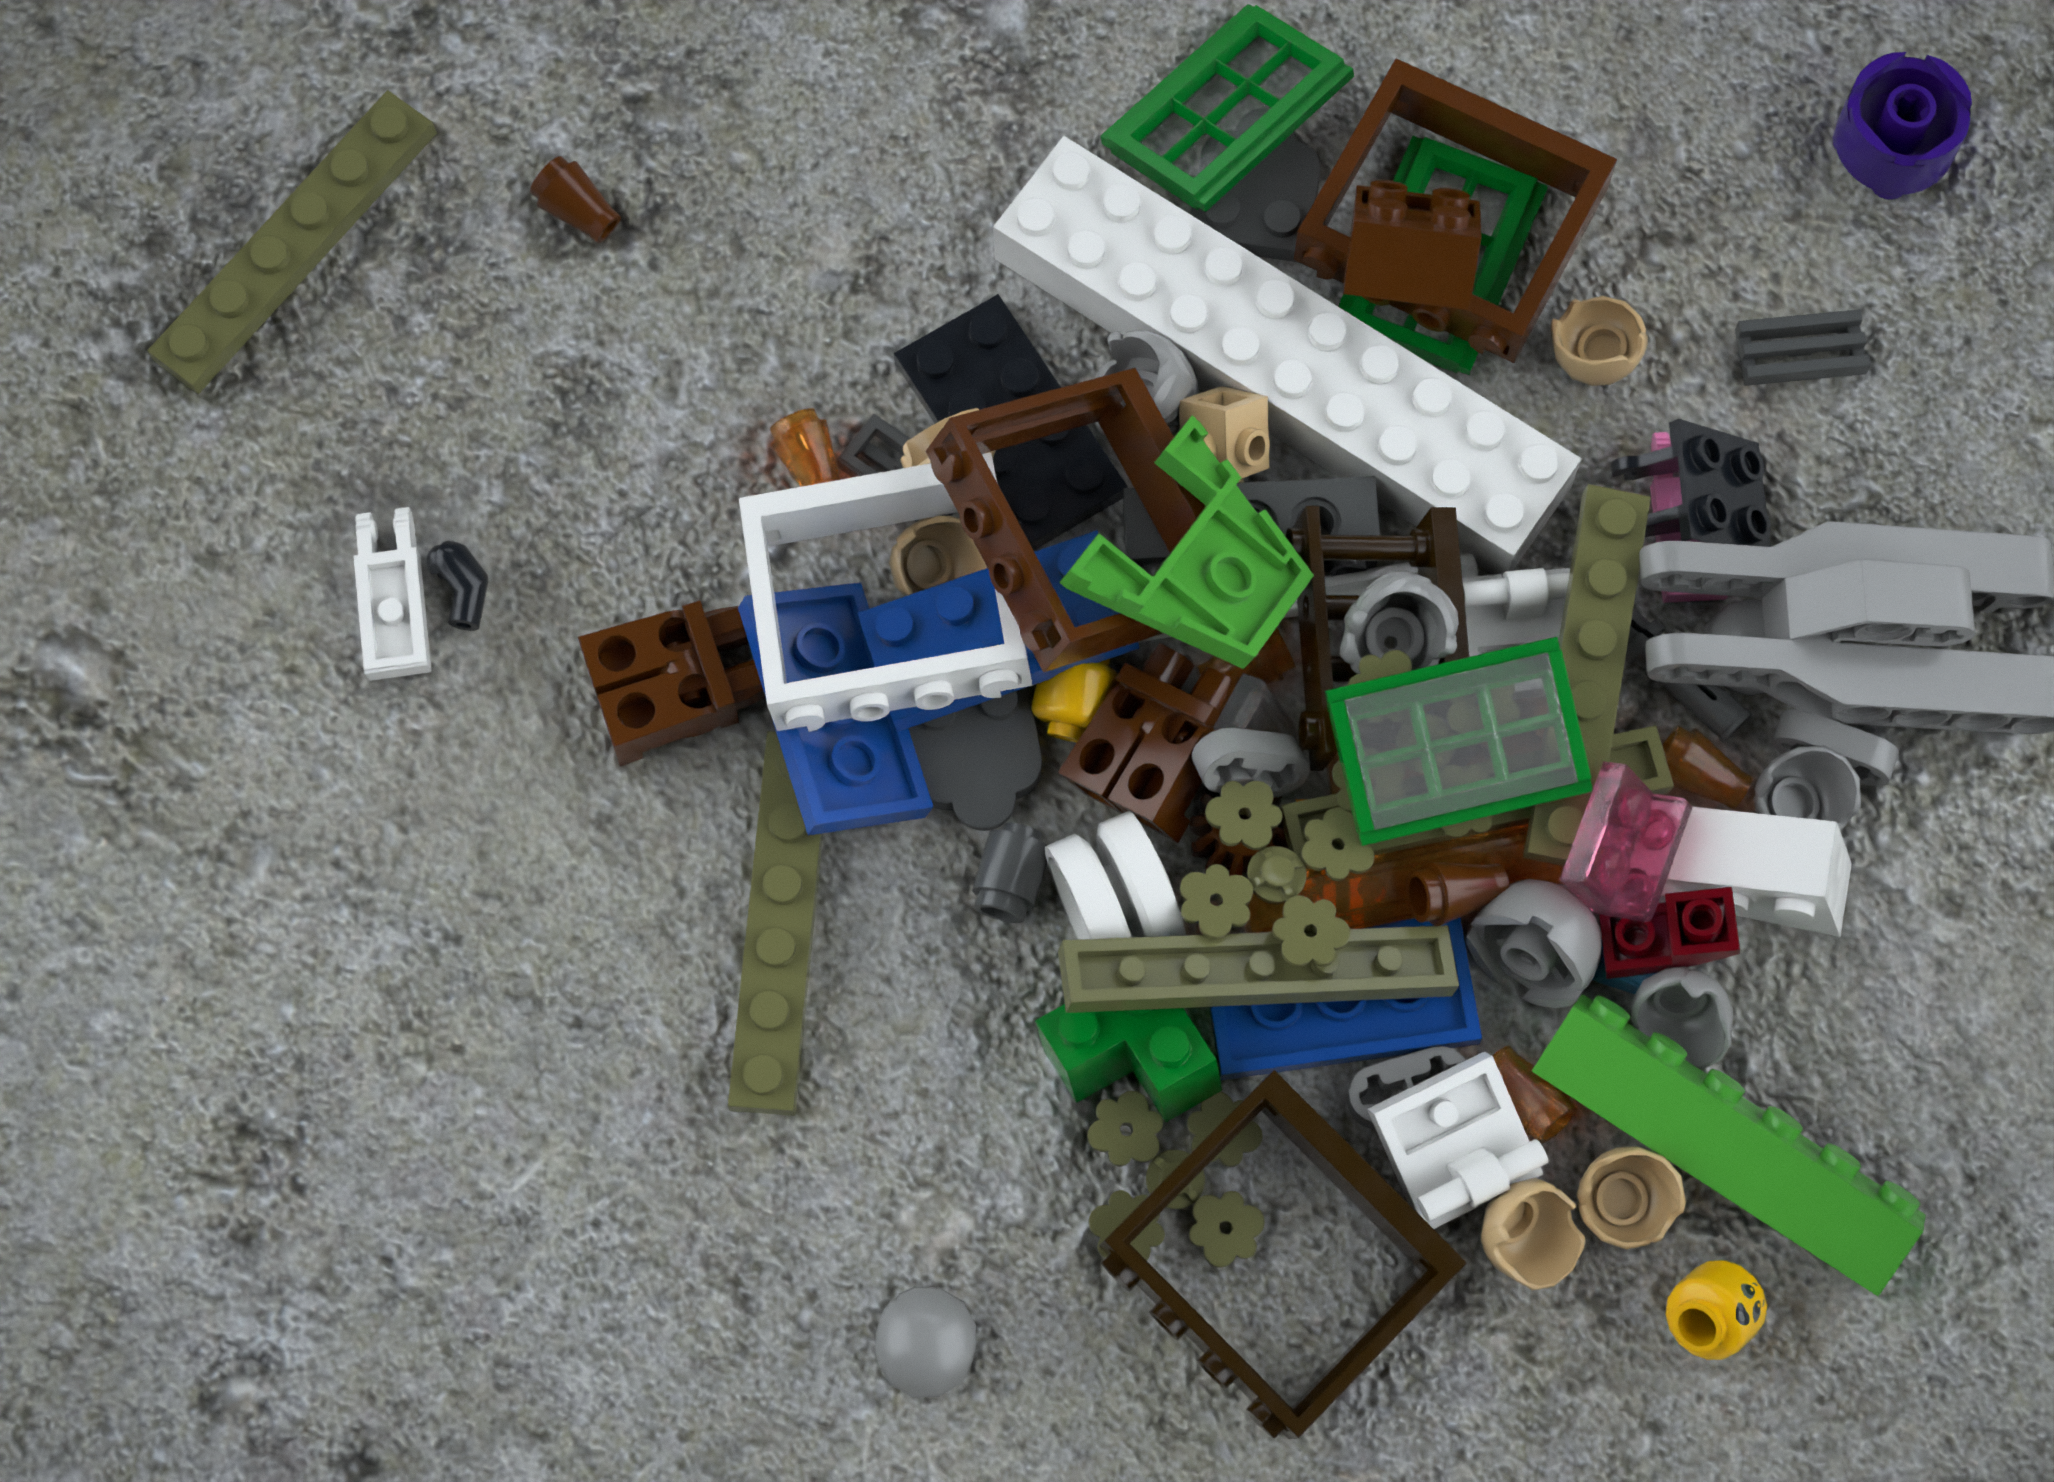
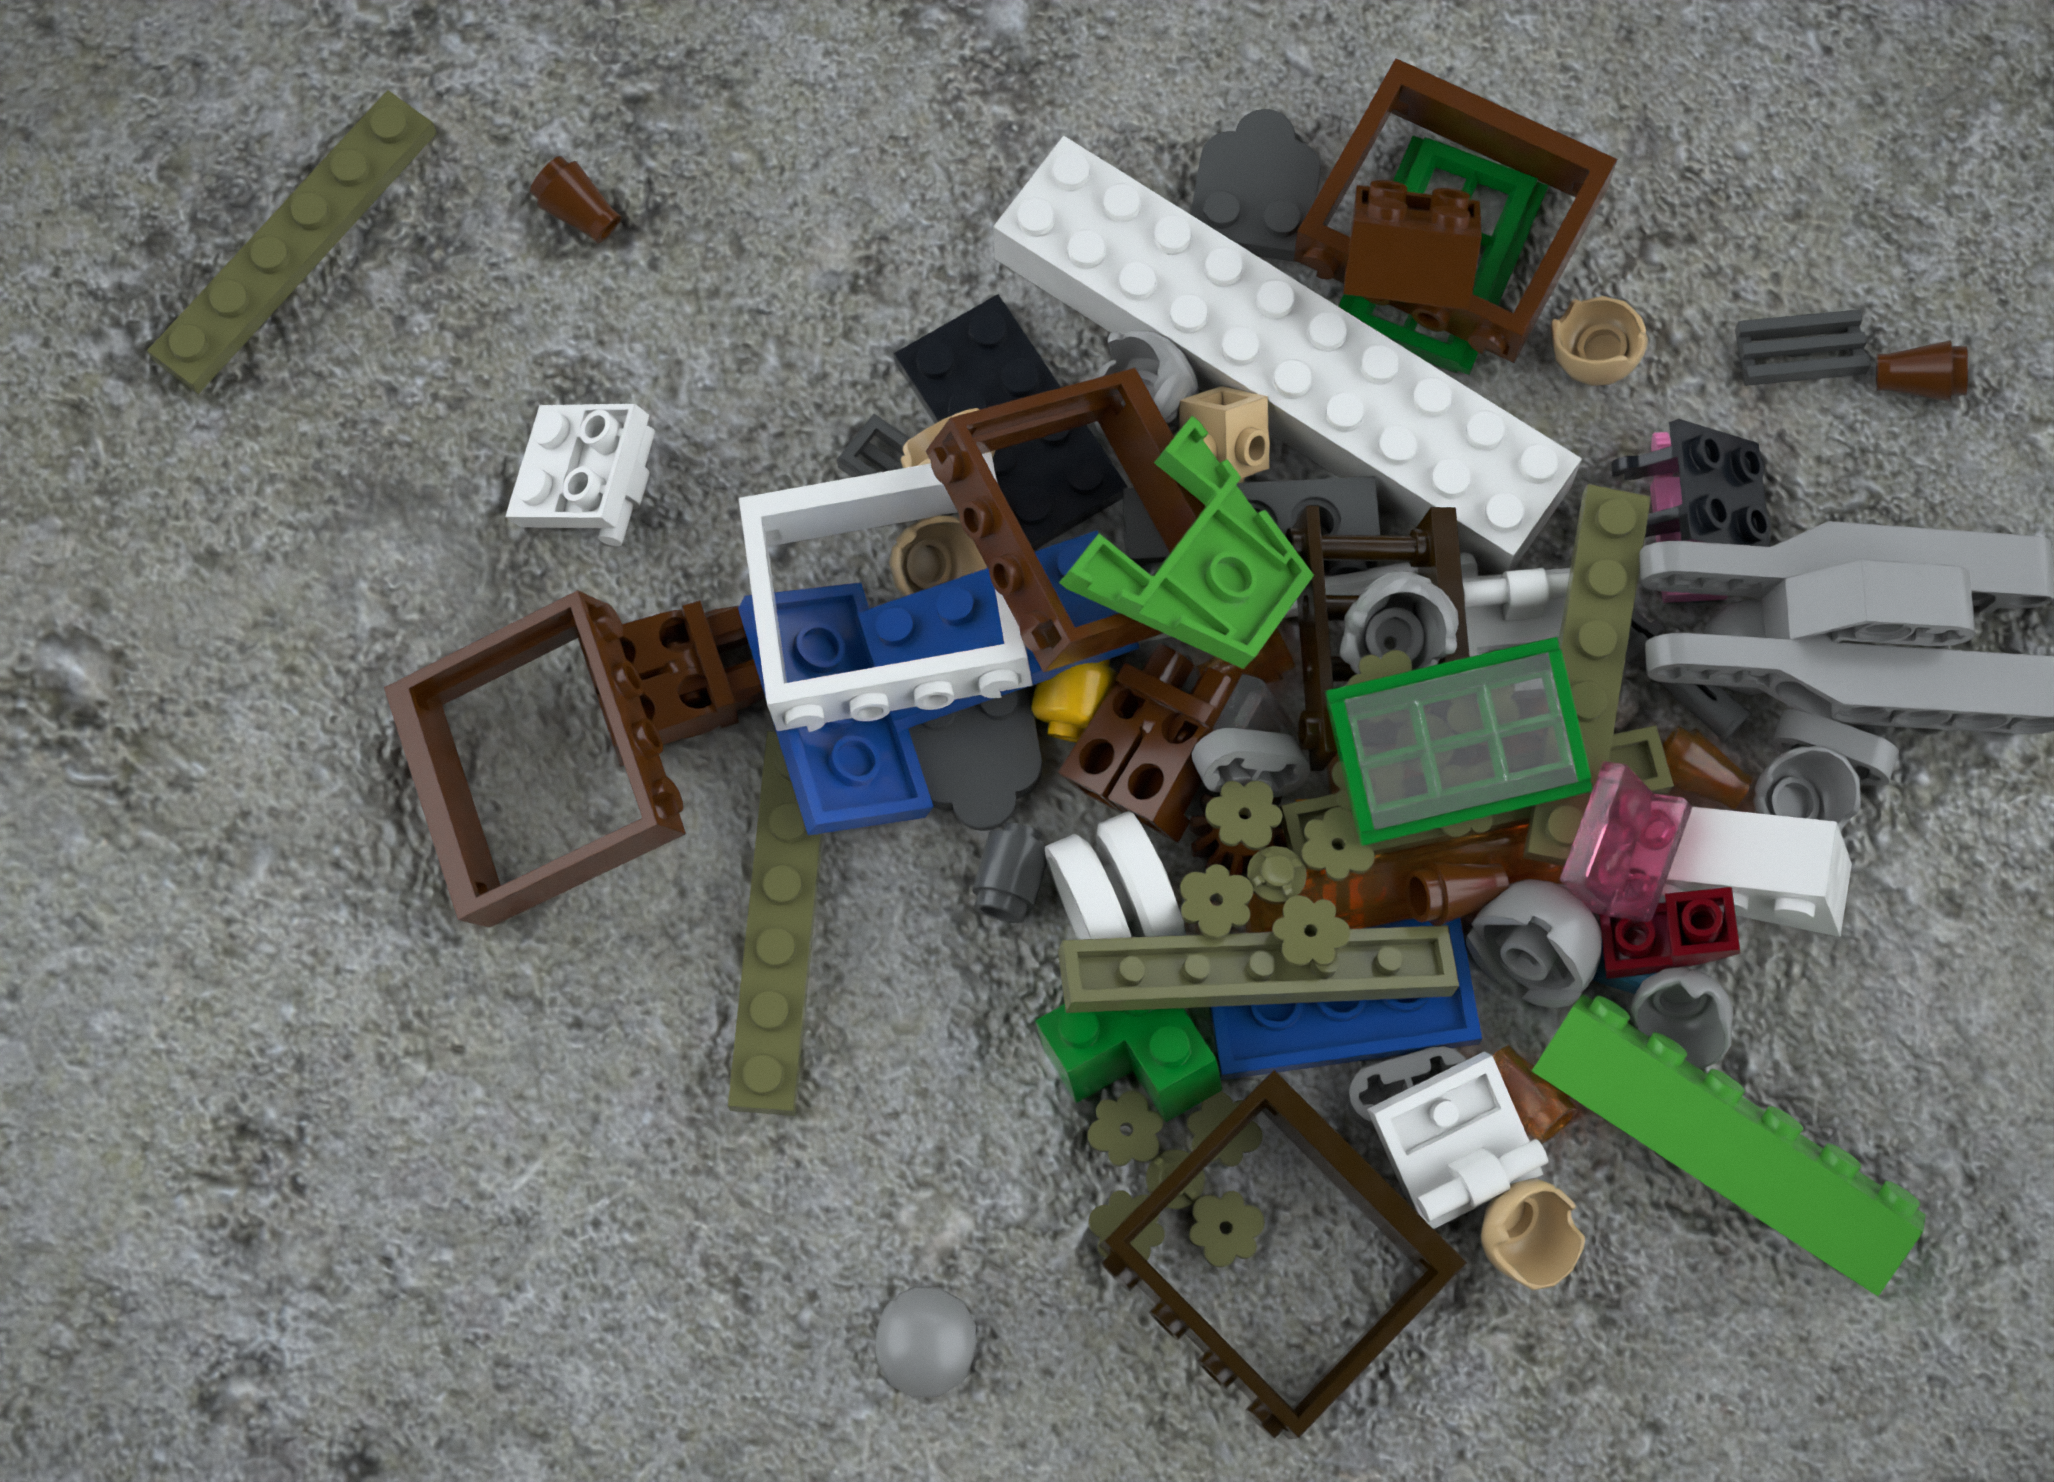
(391, 600): white hinge -> none
(442, 783): none -> reddish brown window
(468, 579): black arm -> none
(583, 469): none -> white plate
(805, 447): clear orange cone -> none
(1227, 107): green piece -> none
(1630, 1197): tan hair -> none
(1716, 1310): yellow head -> none
(1903, 124): dark purple brick -> none
(1925, 371): none -> reddish brown cone

